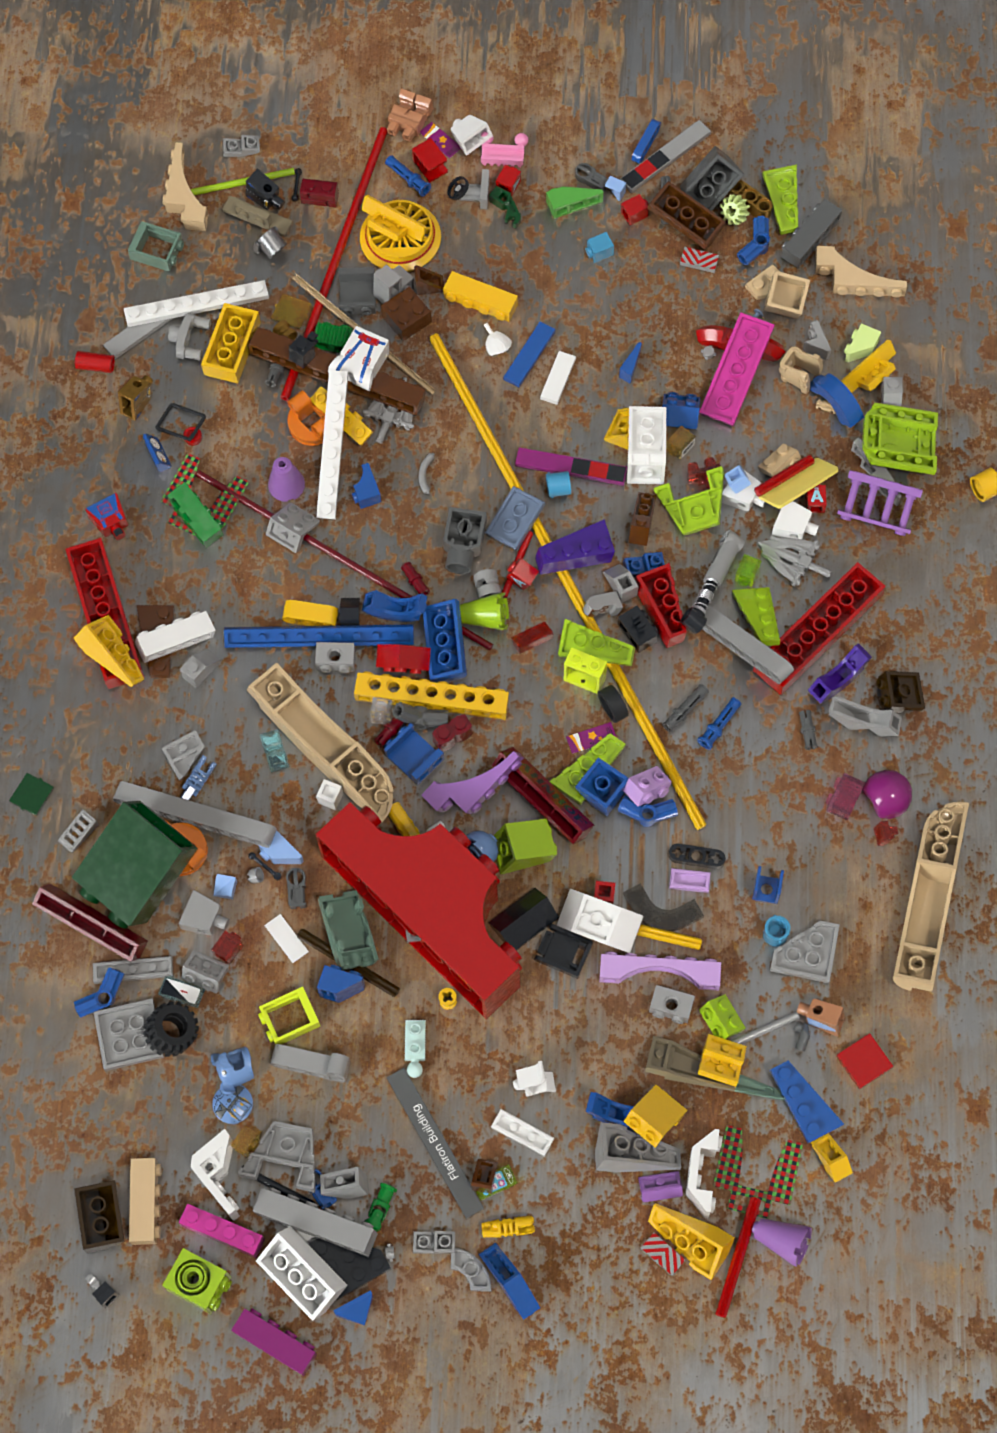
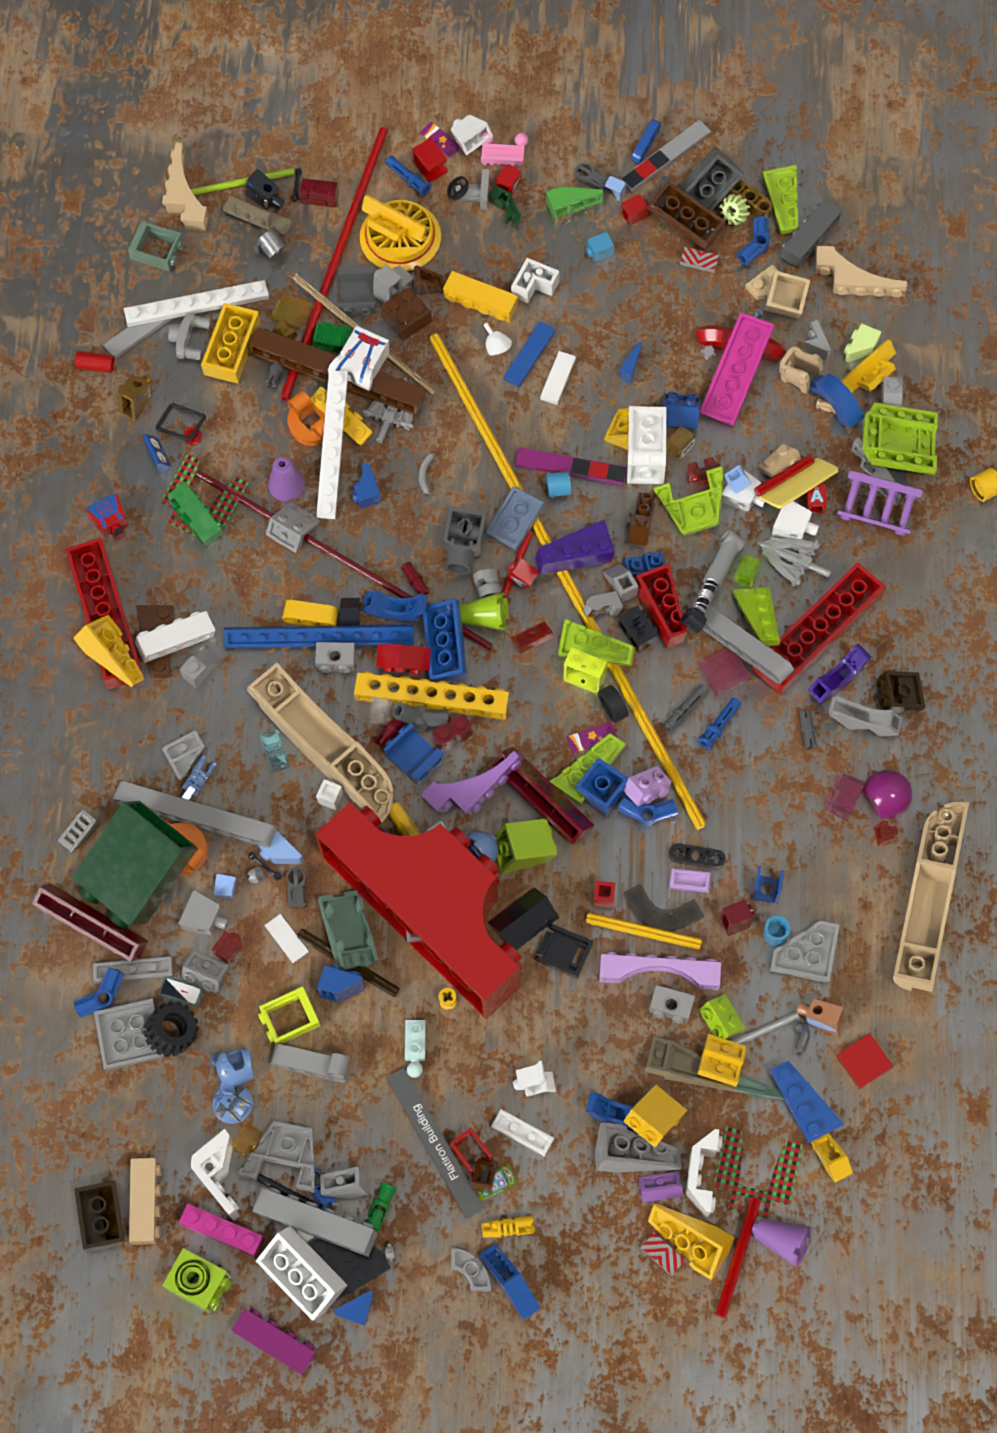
(31, 794): dark green piece -> none
(103, 1292): black piece -> none
(241, 147): light grey slope -> none
(303, 349): black brick -> none
(404, 117): nougat hips -> none
(434, 1242): light grey slope -> none
(462, 1138): none -> red piece
(534, 277): none -> white brick
(600, 920): white slope -> none
(724, 671): none -> clear pink plate
(737, 917): none -> dark red brick

